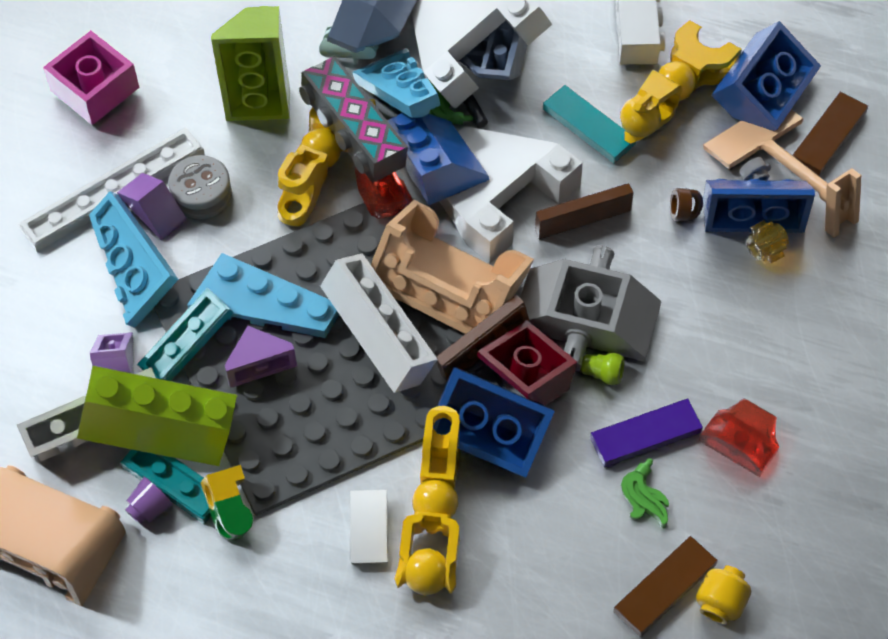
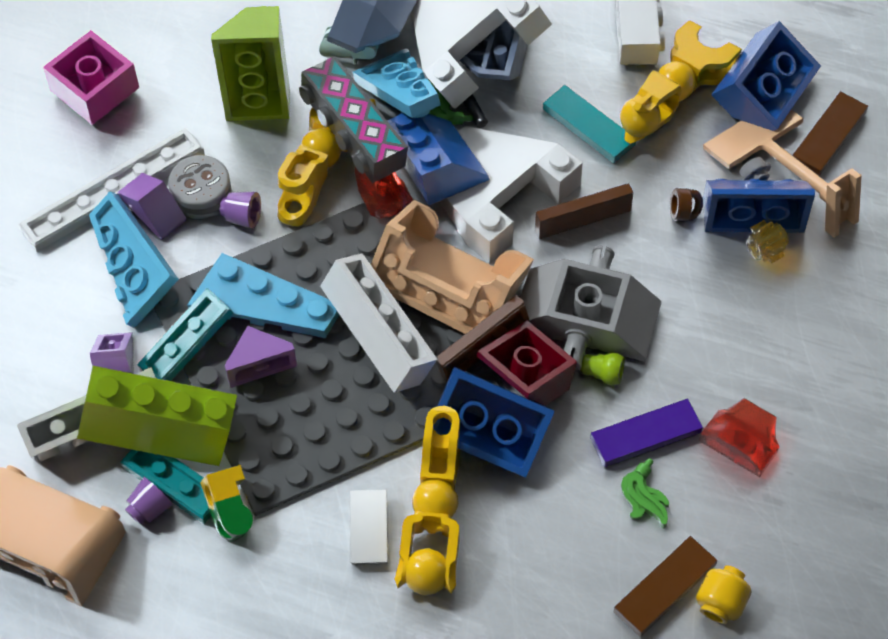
(241, 208): none -> medium lavender hat

